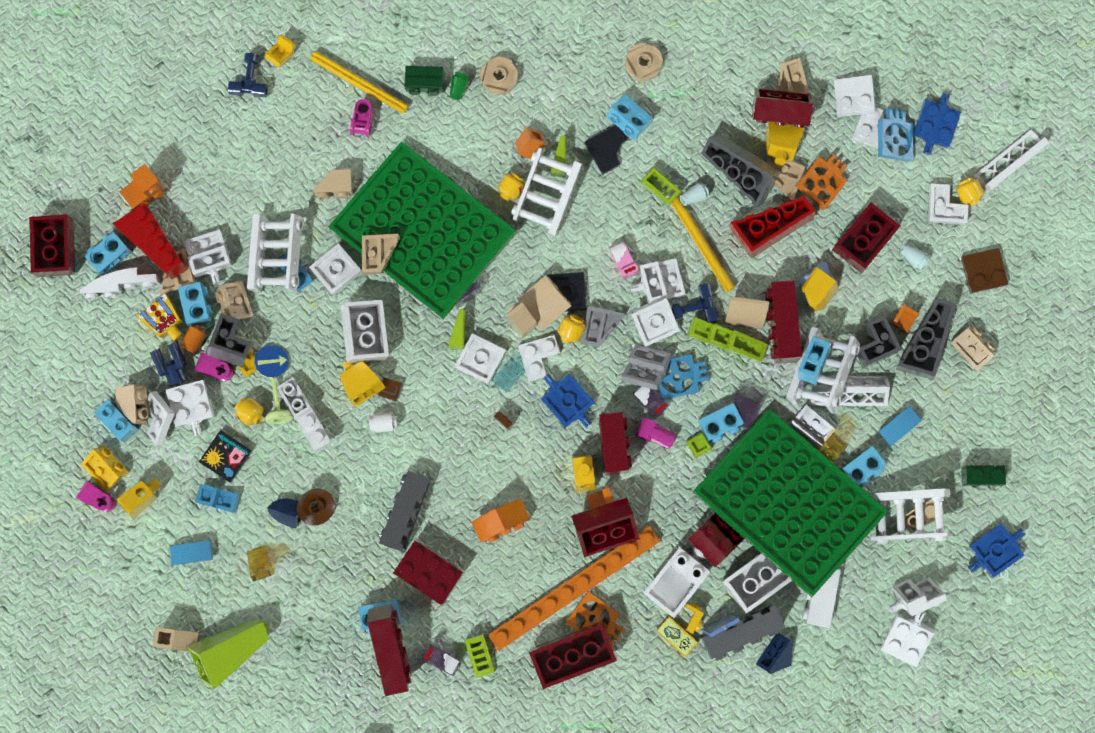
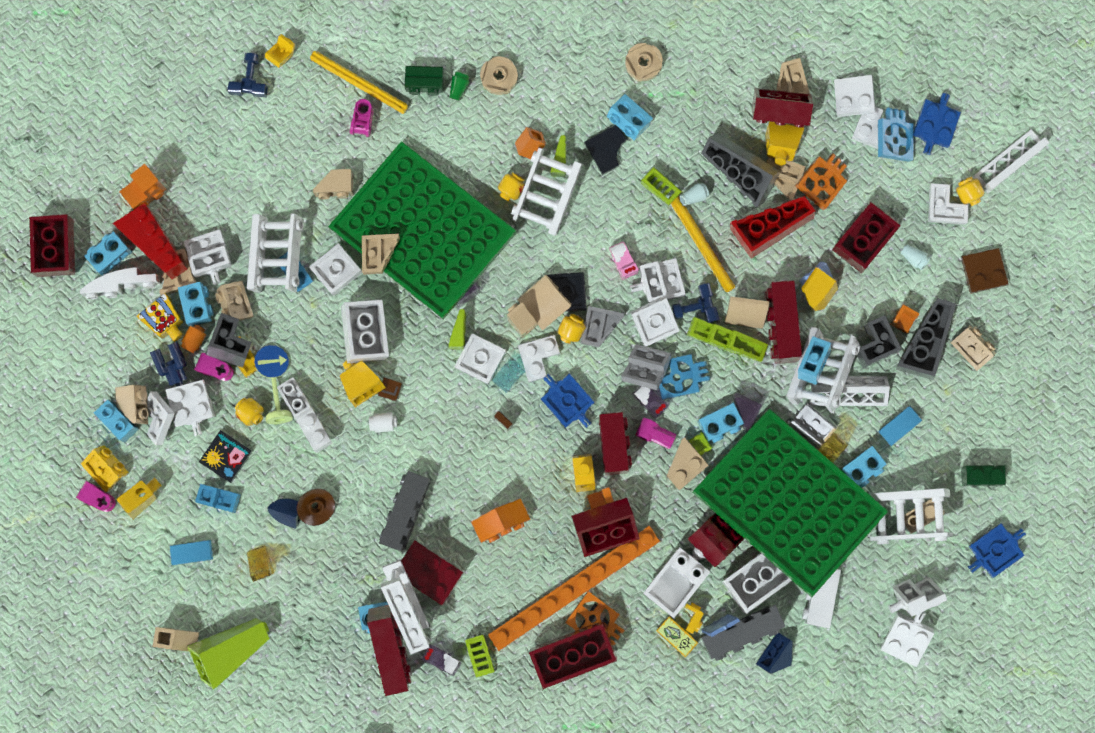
(405, 606): none -> white fence
(686, 464): none -> tan wing

